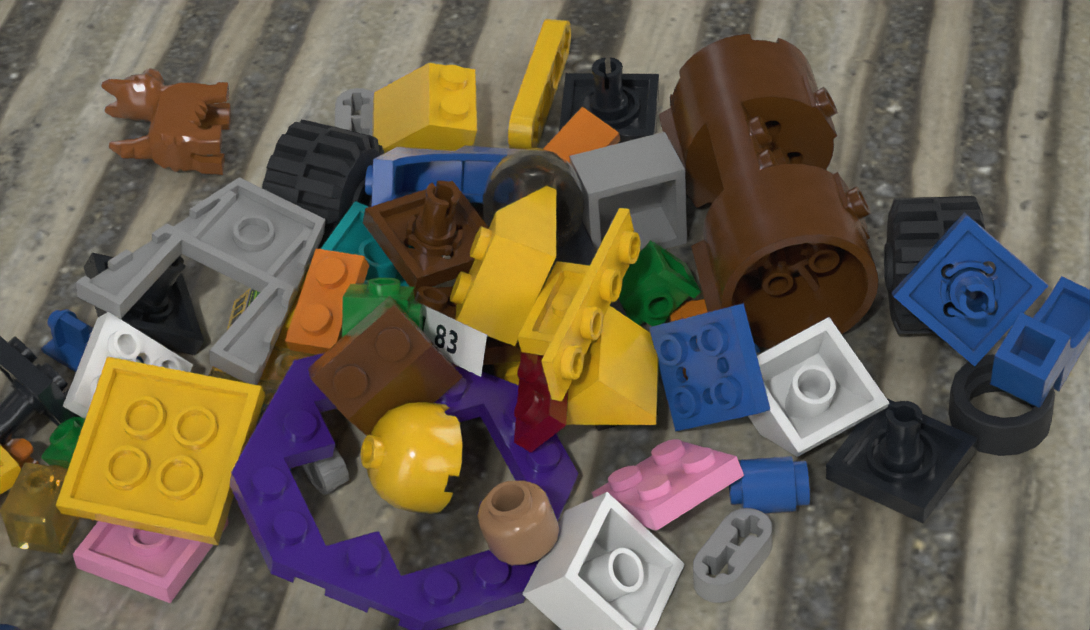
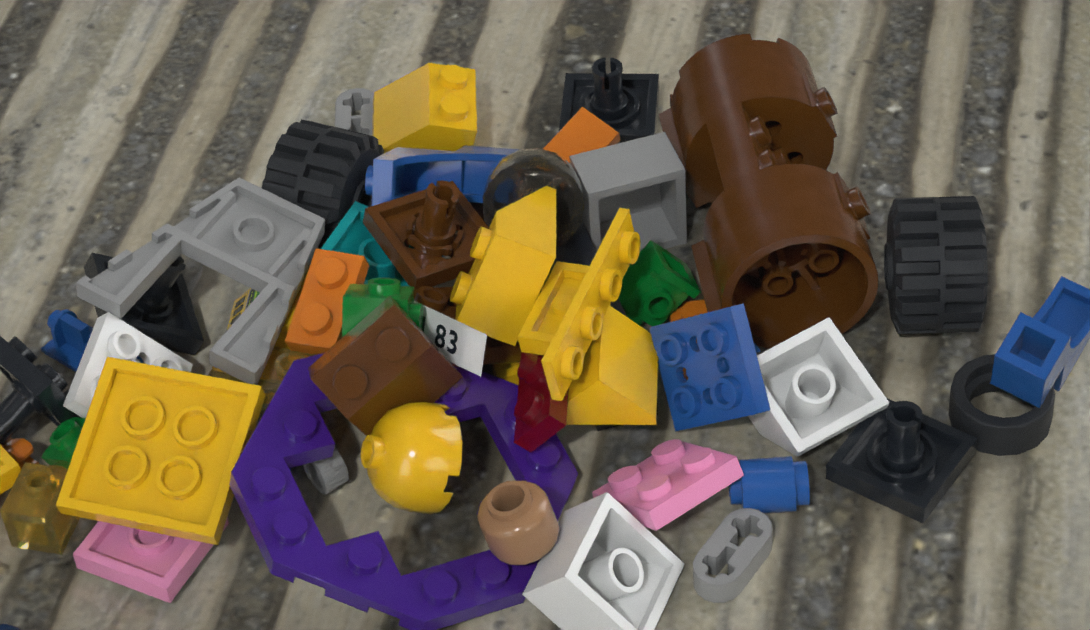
(182, 117): dark orange animal -> none
(539, 84): yellow beam -> none
(976, 323): blue plate -> none

